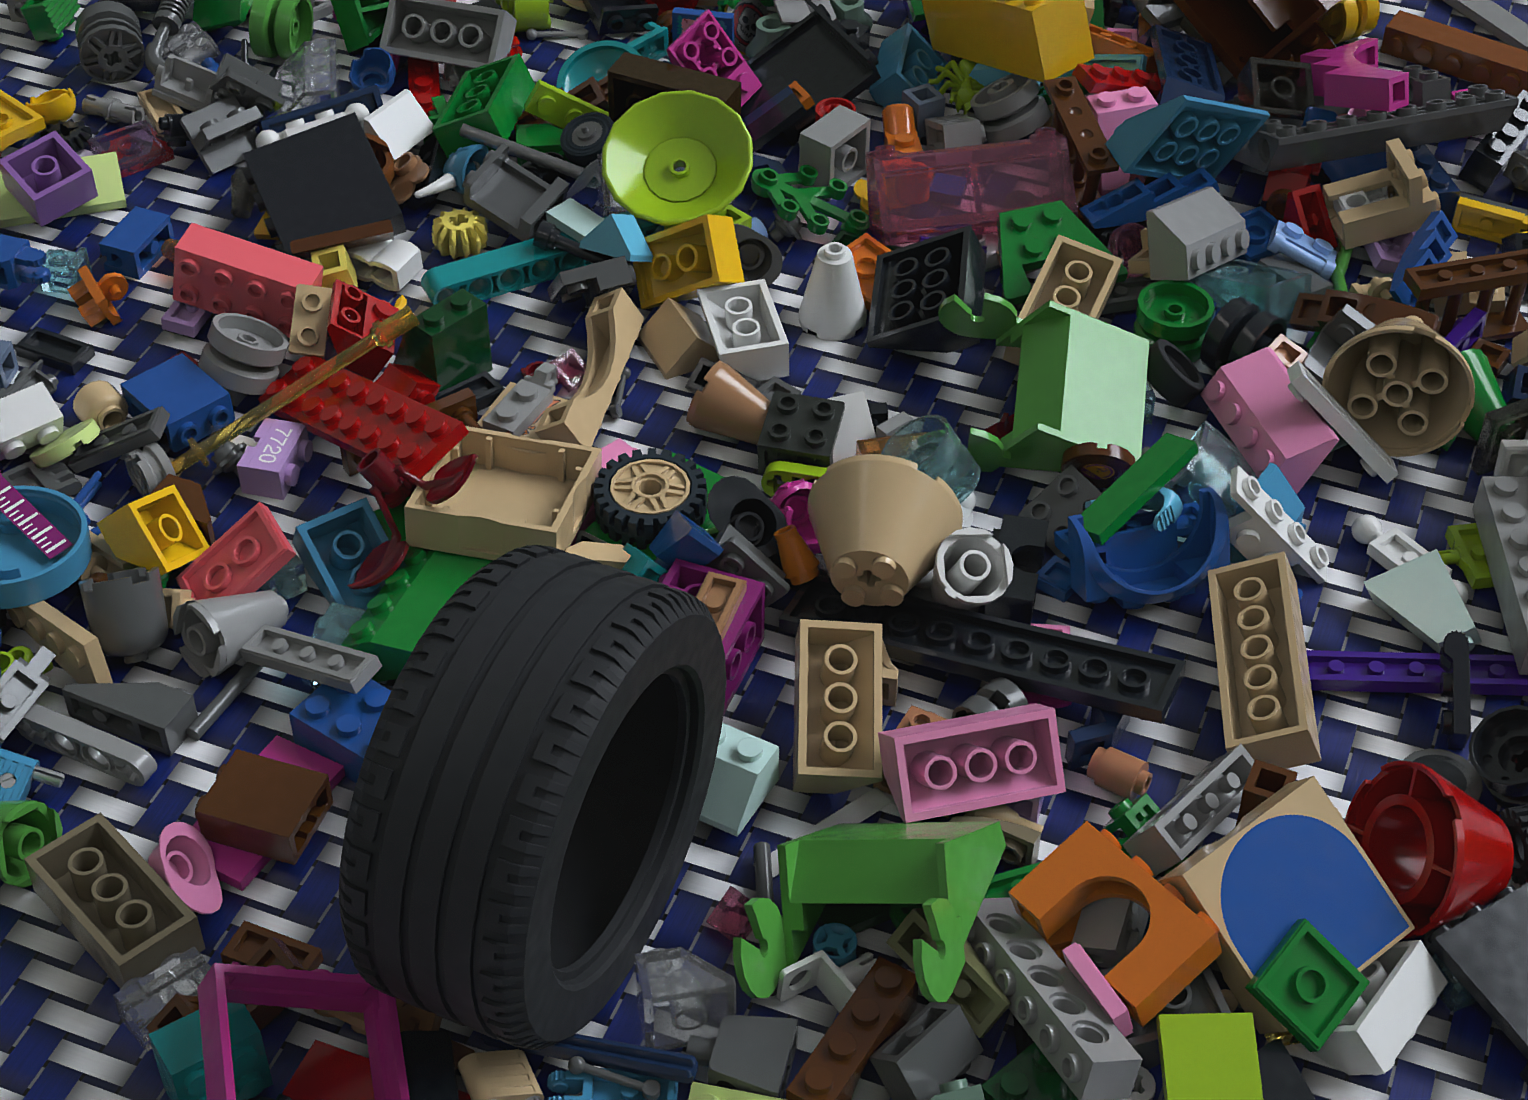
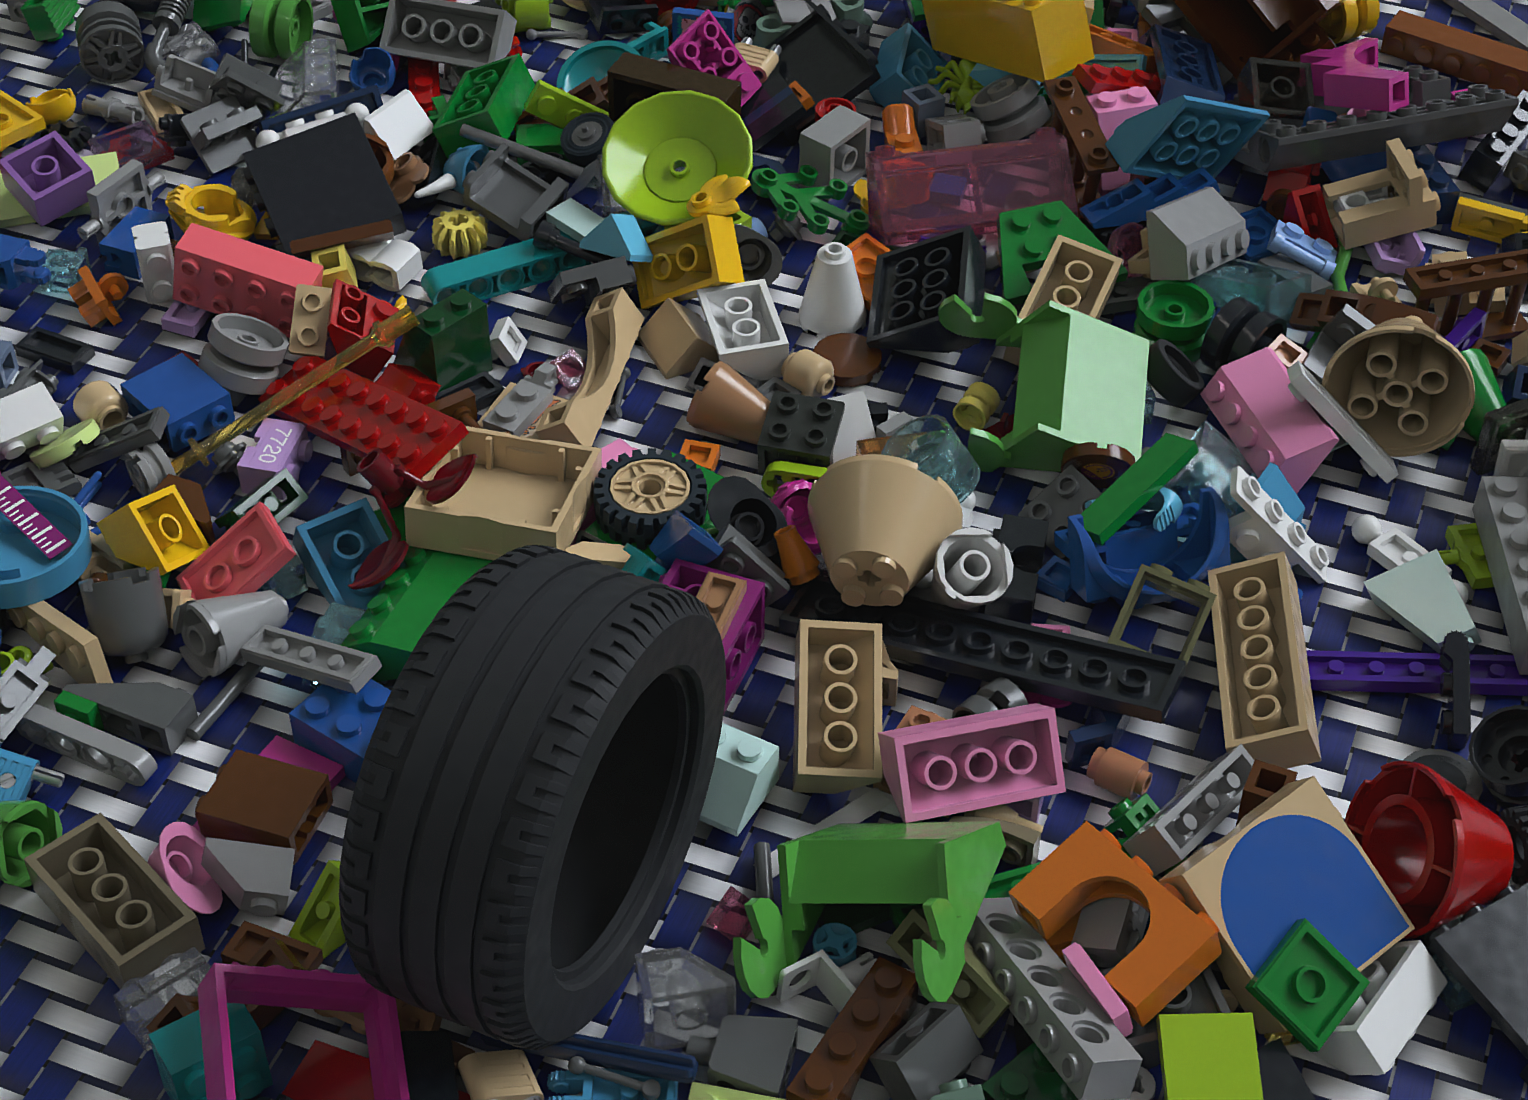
(79, 709): none -> green plate
(117, 197): none -> light grey plate
(155, 260): none -> white brick
(221, 211): none -> yellow helmet
(251, 874): none -> light grey slope
(264, 494): none -> brick
(320, 918): none -> lime slope
(507, 342): none -> white tile
(702, 453): none -> orange plate
(717, 196): none -> yellow plate
(759, 59): none -> tan piece
(809, 373): none -> tan head
(851, 358): none -> reddish brown tile
(976, 406): none -> light yellow wheel
(1161, 579): none -> olive window
(1427, 247): blue slope -> none

